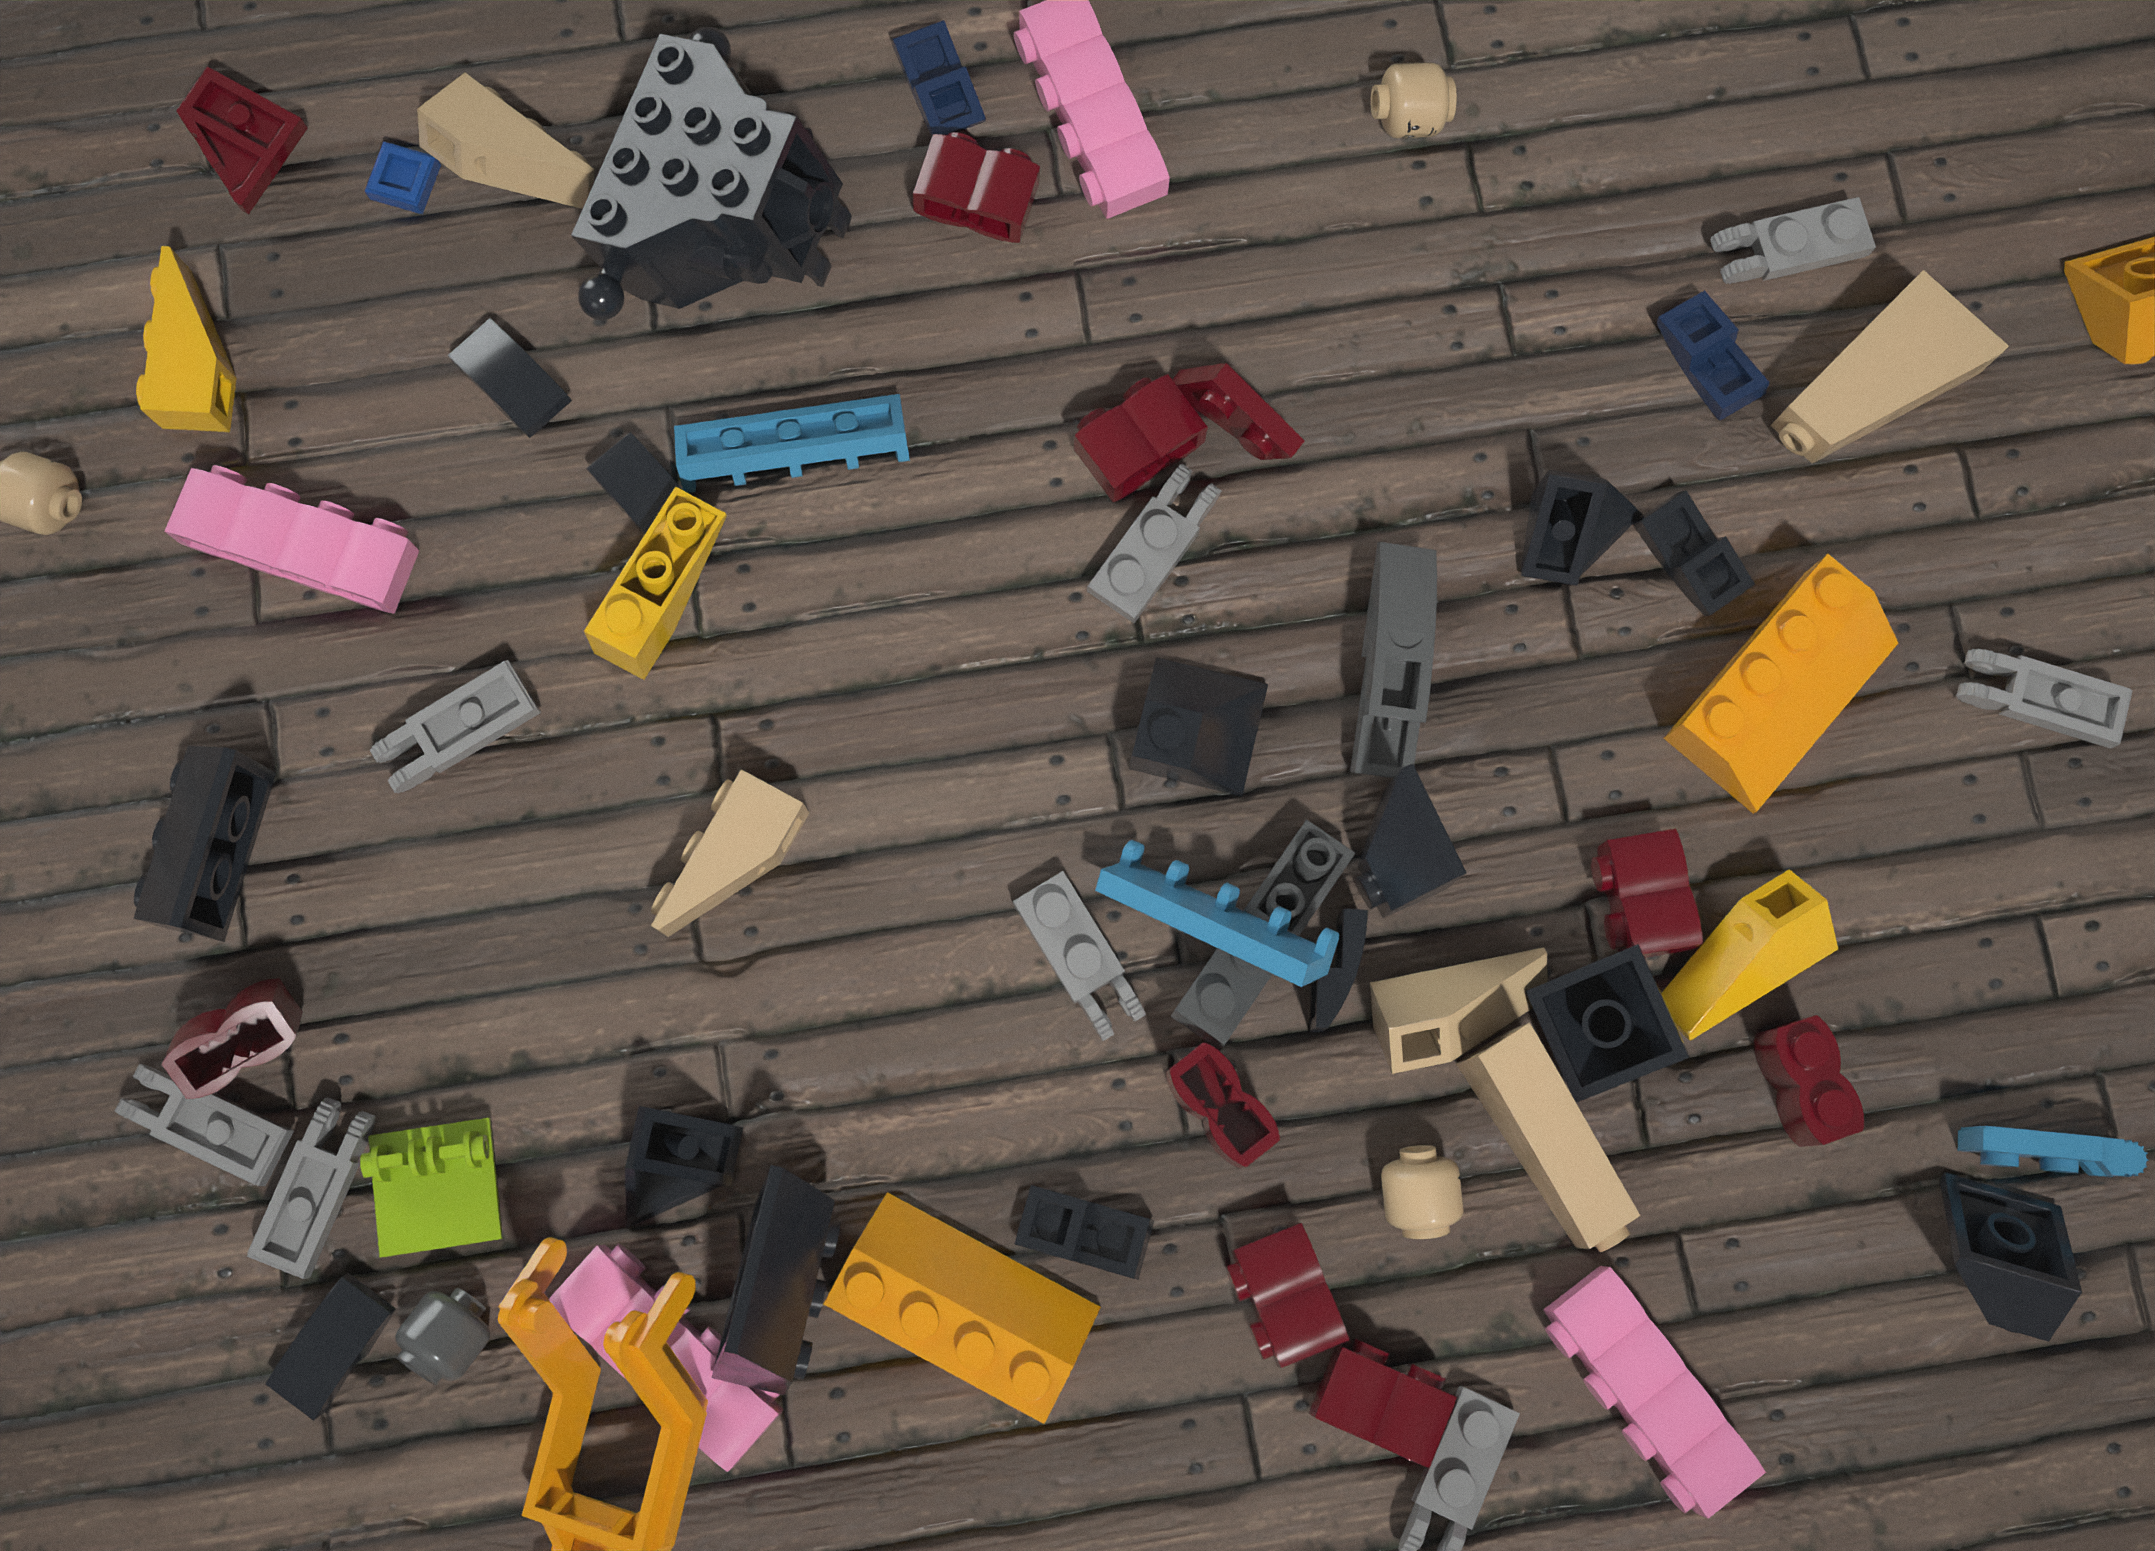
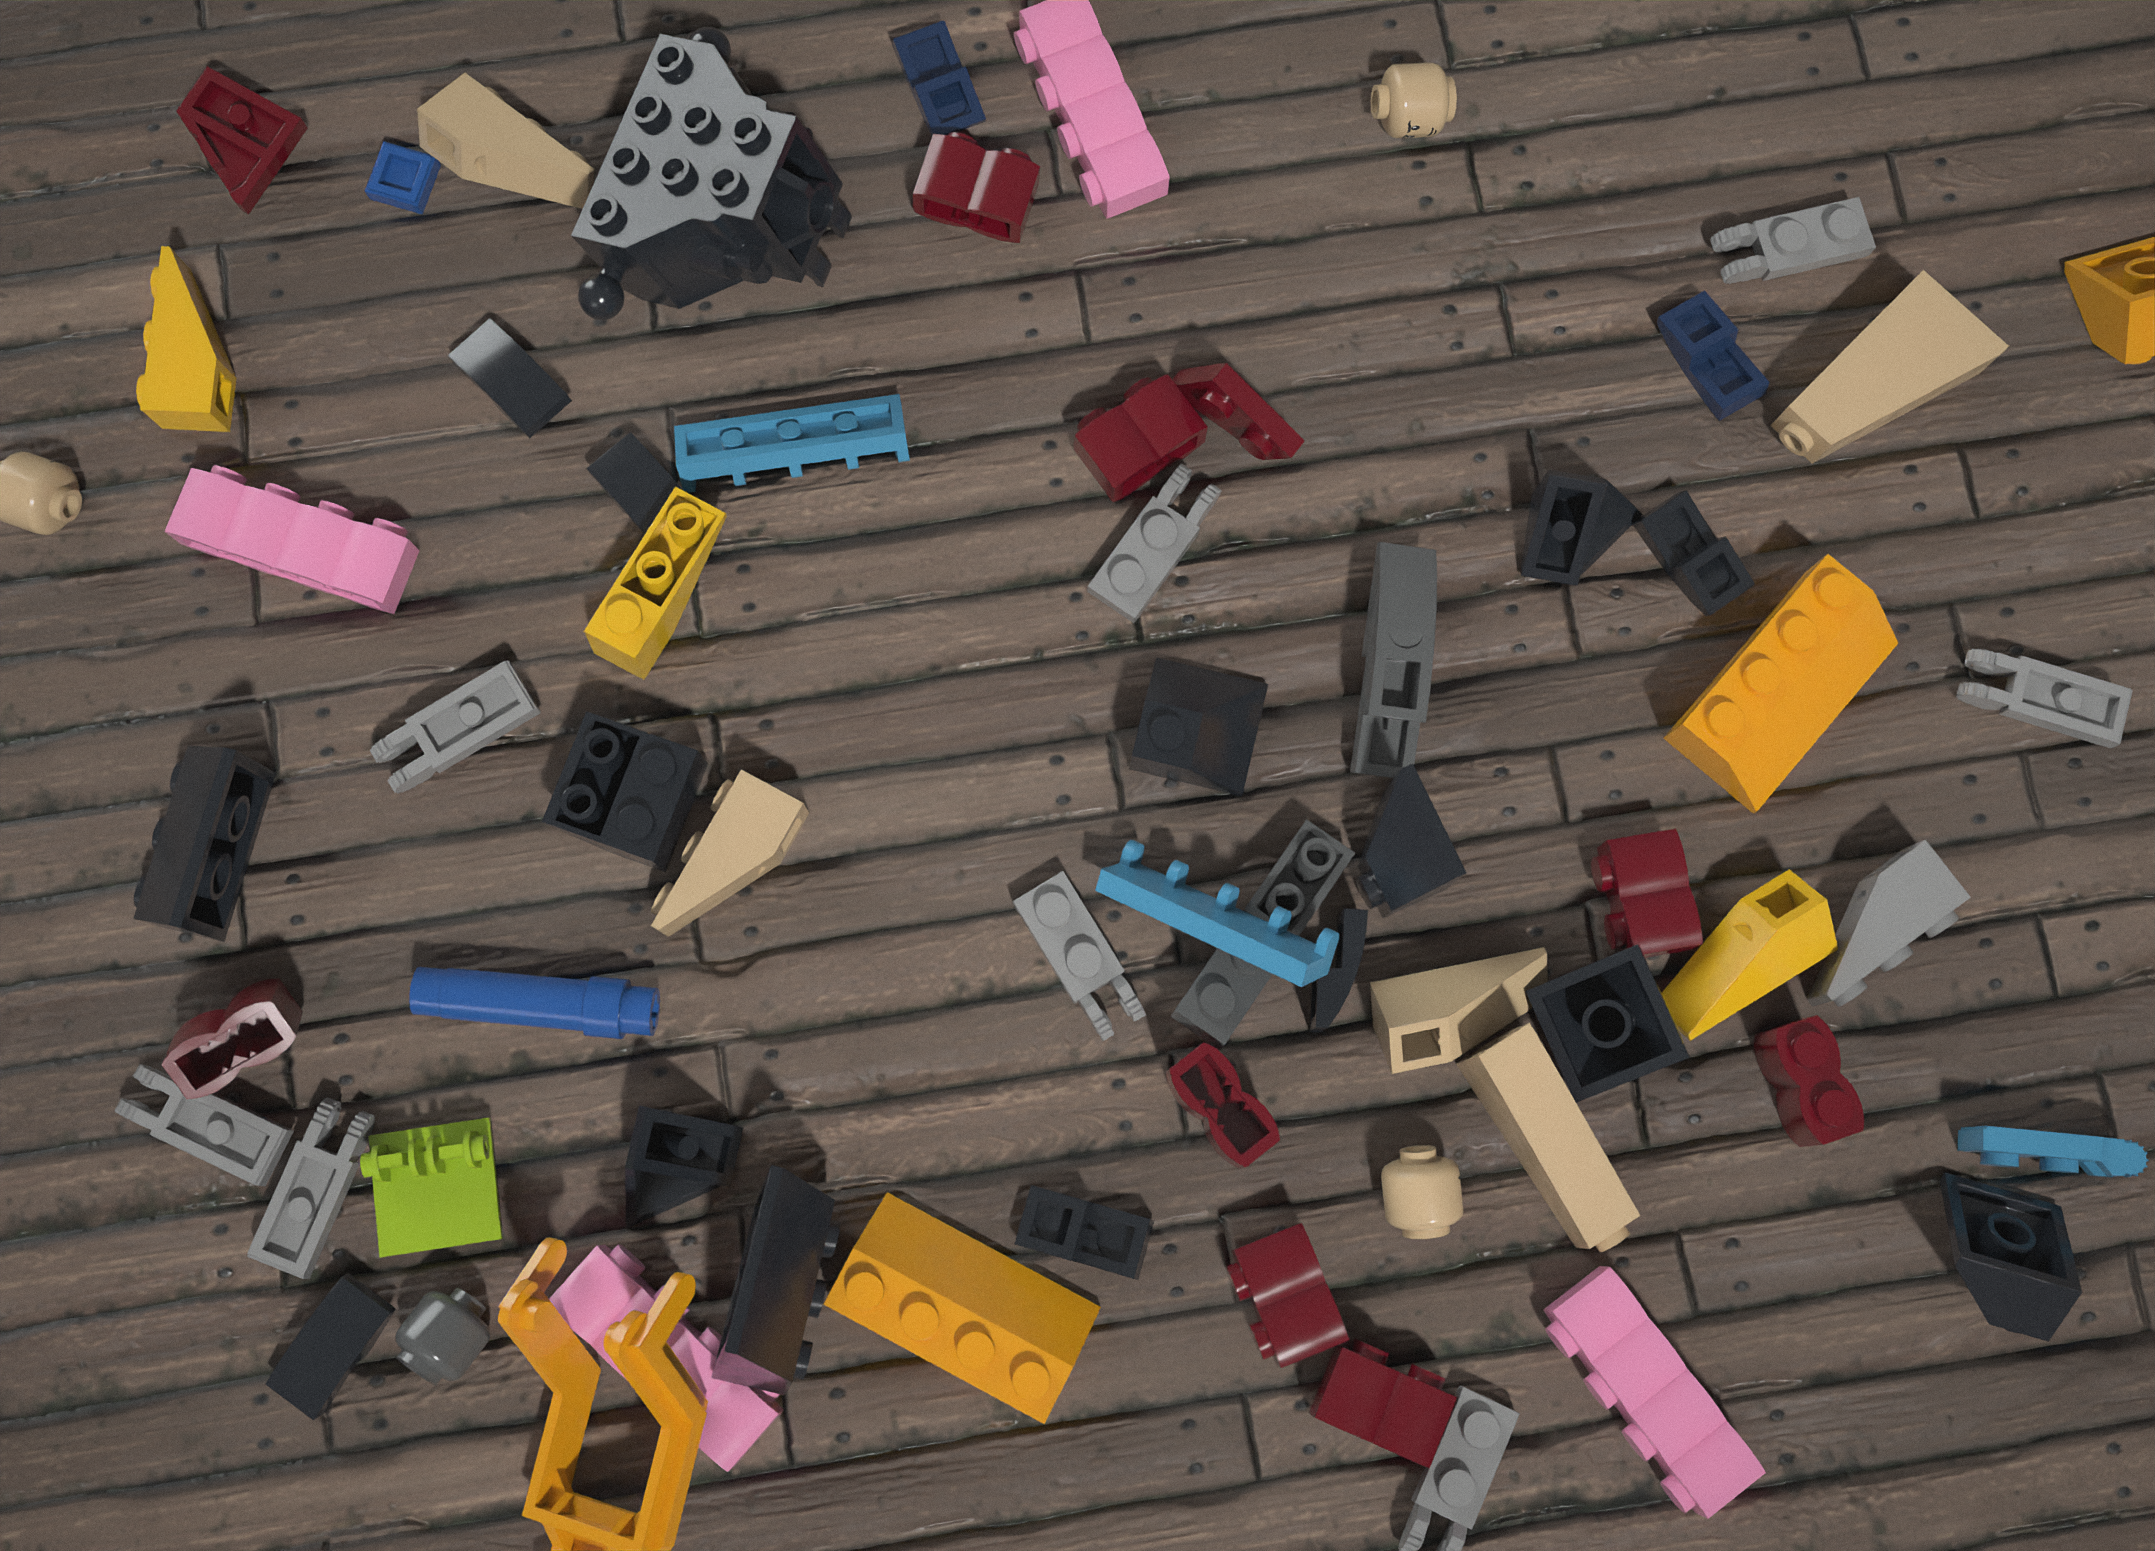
(595, 1006): none -> blue piece
(626, 791): none -> black slope
(1885, 914): none -> light grey slope

